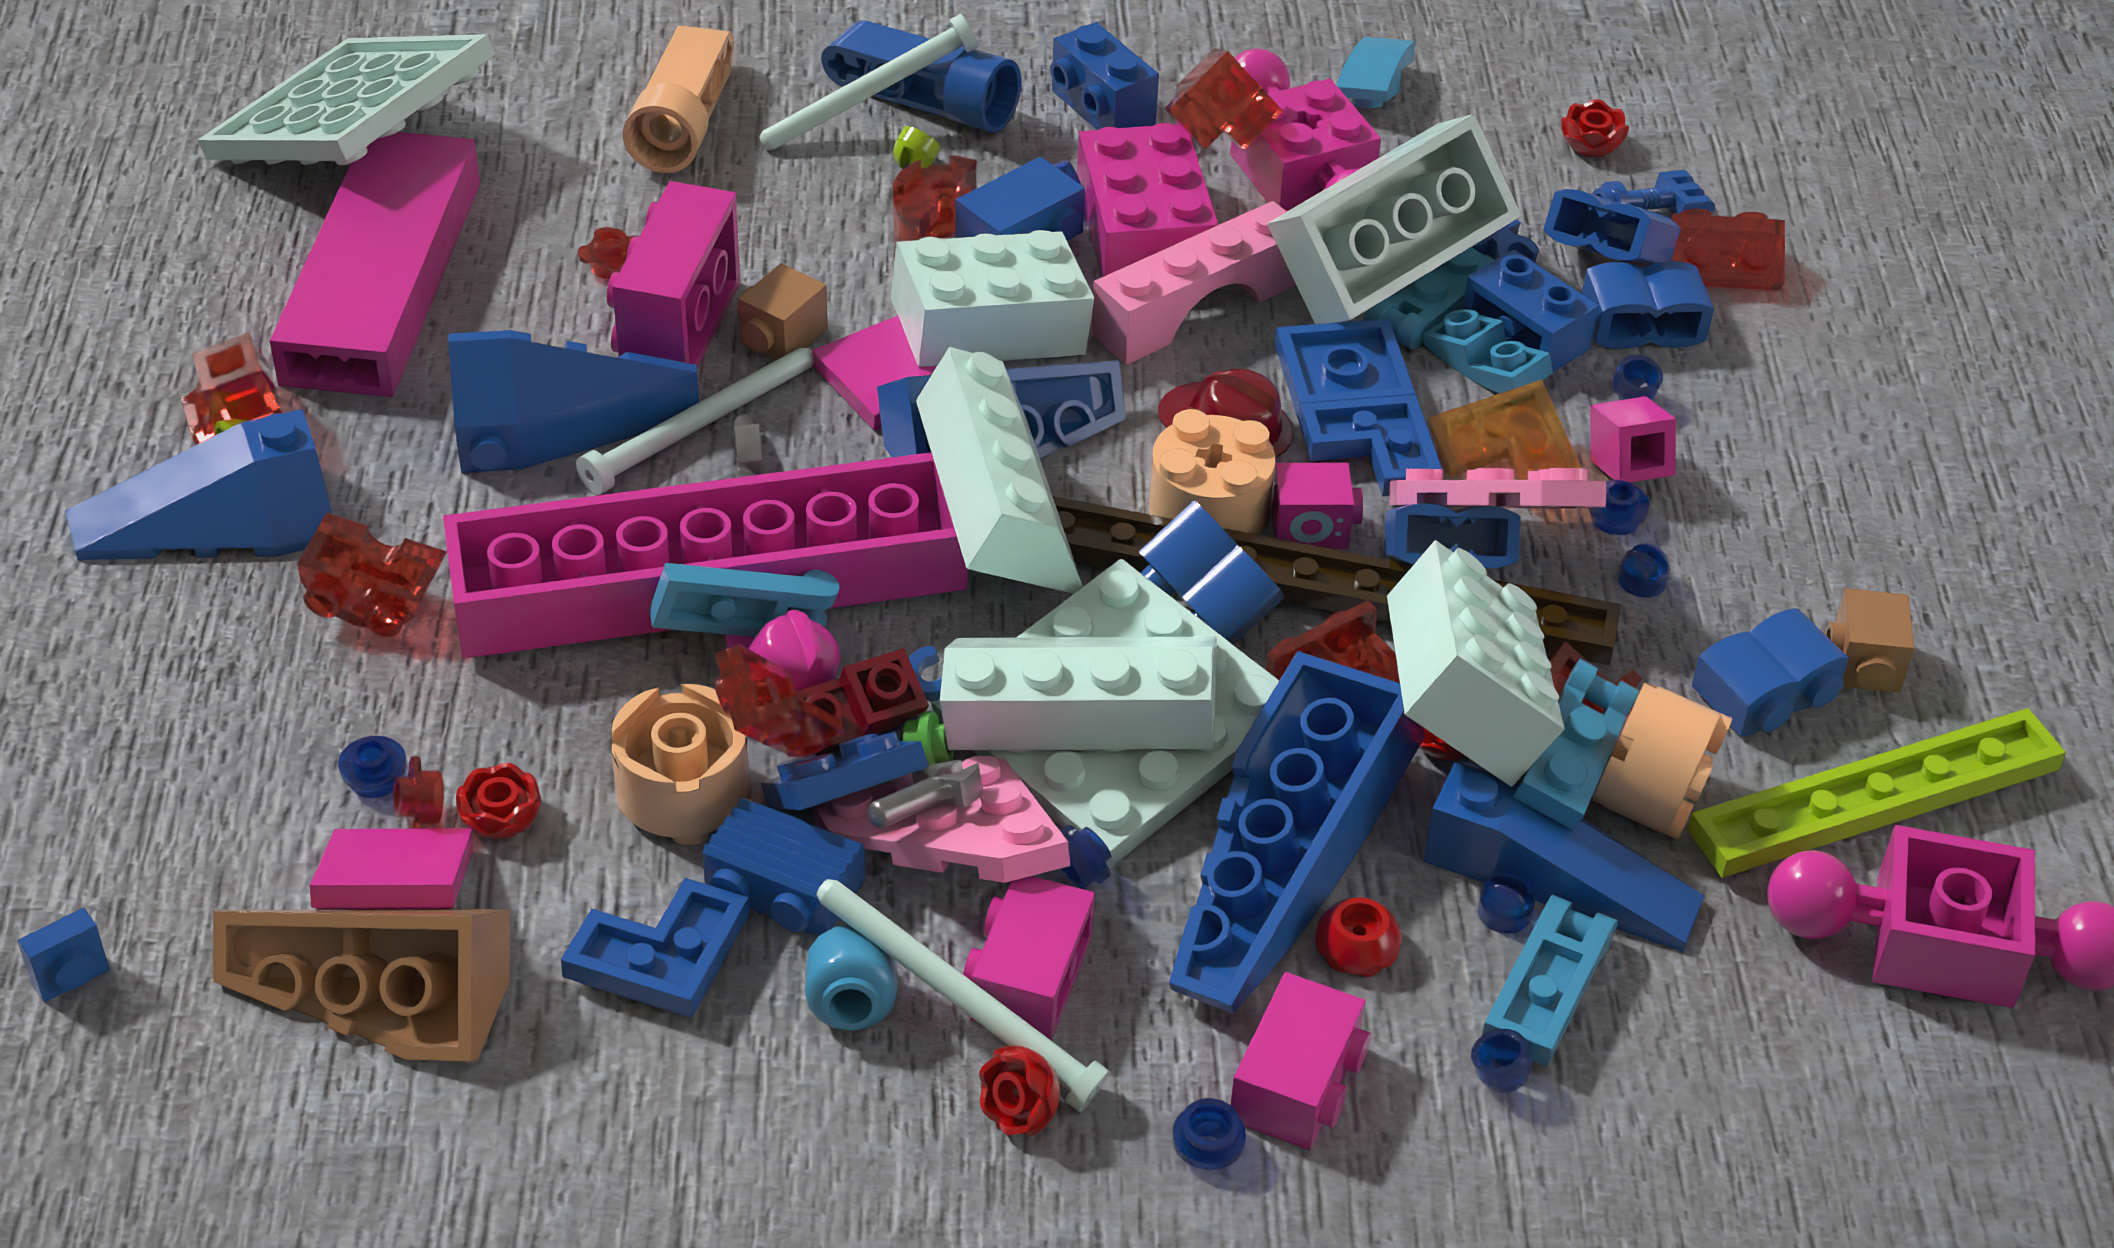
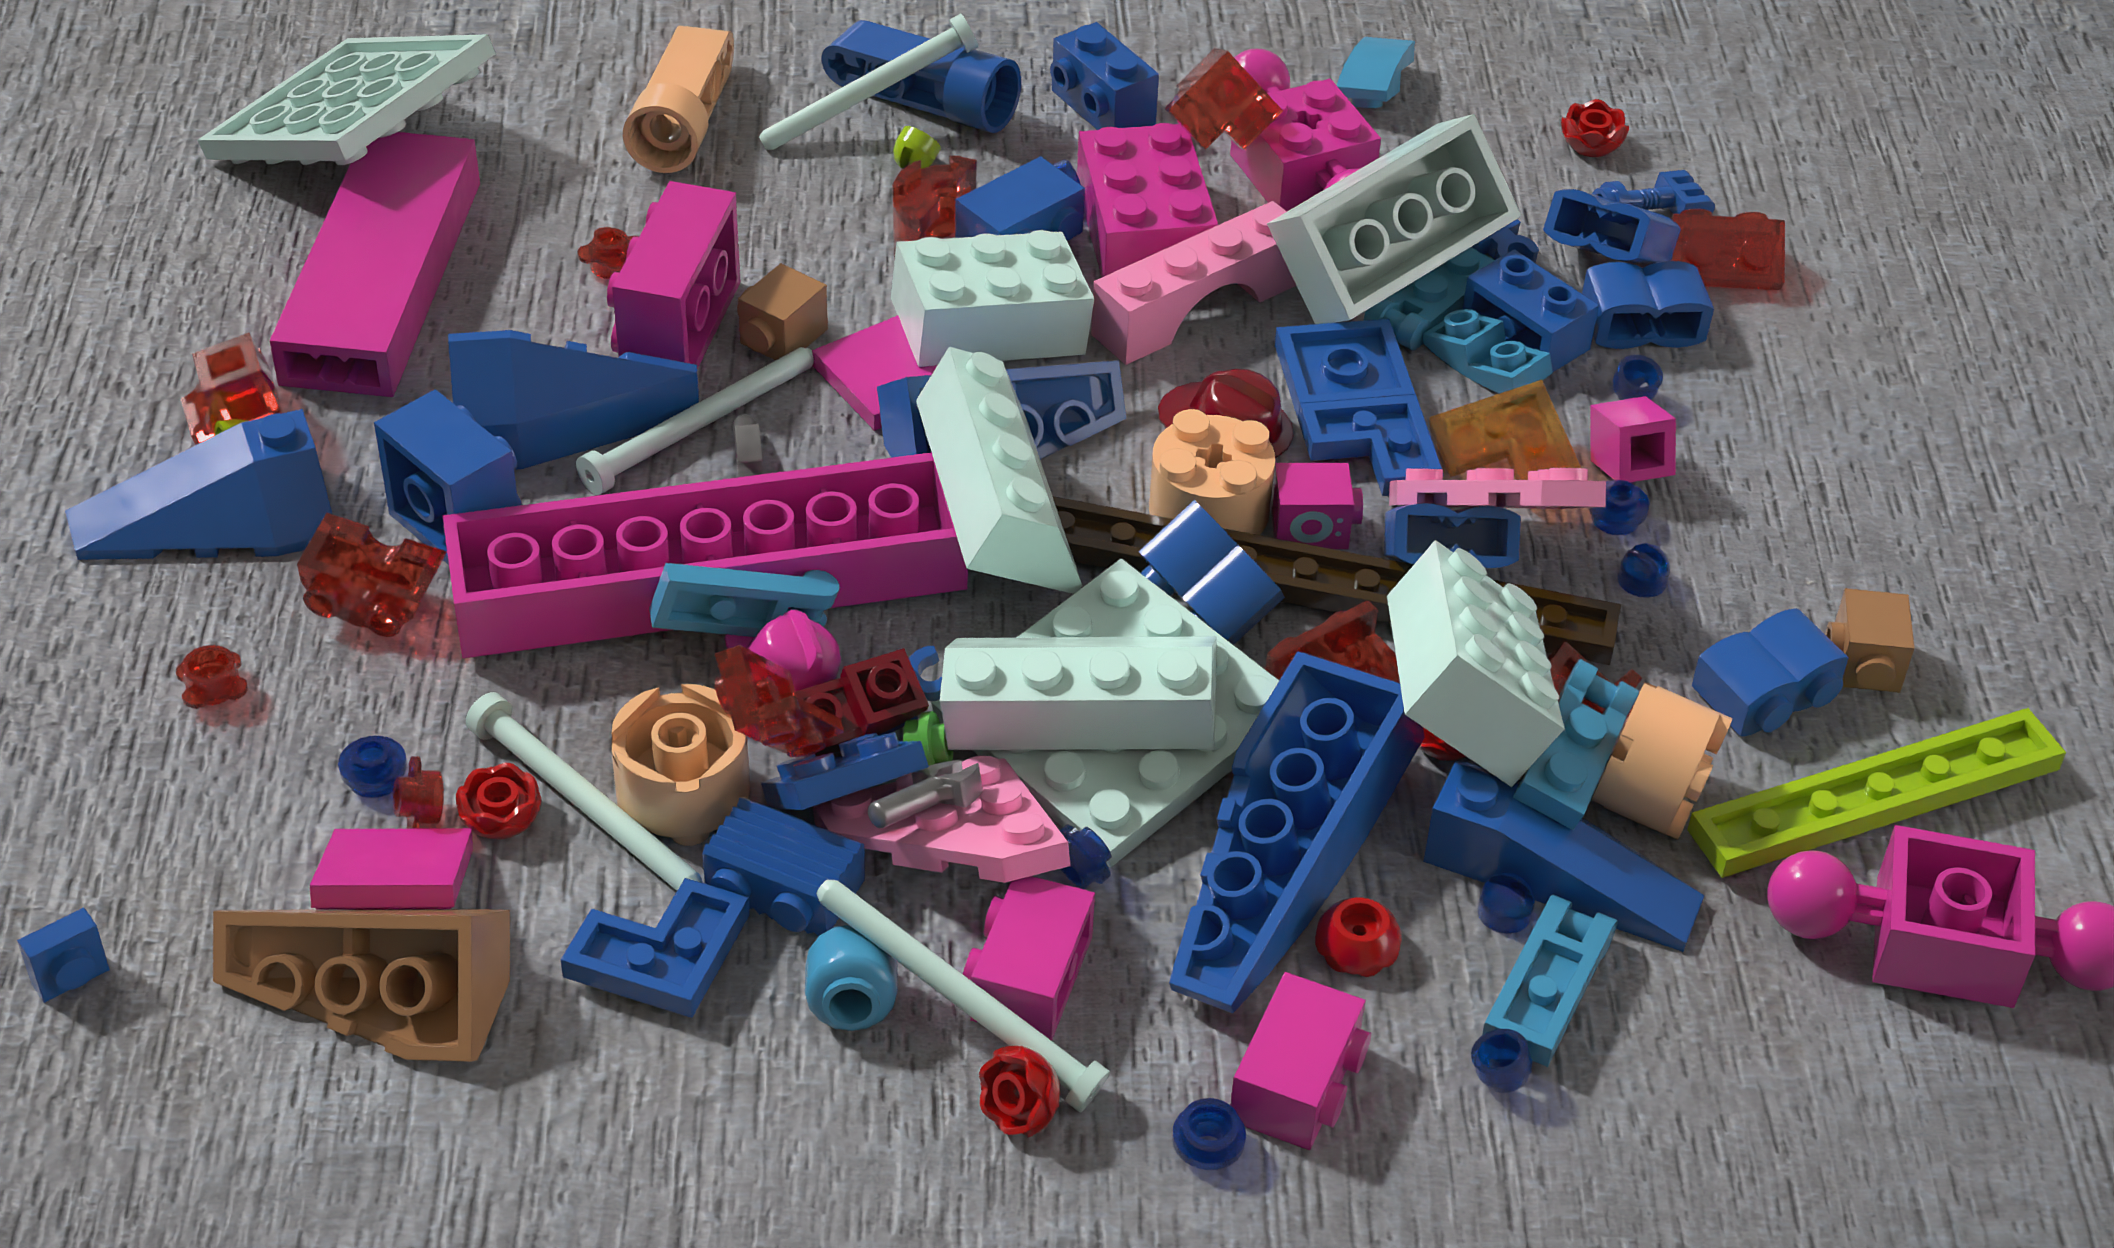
(211, 676): none -> clear red plate
(441, 465): none -> blue brick
(492, 718): none -> light aqua bar

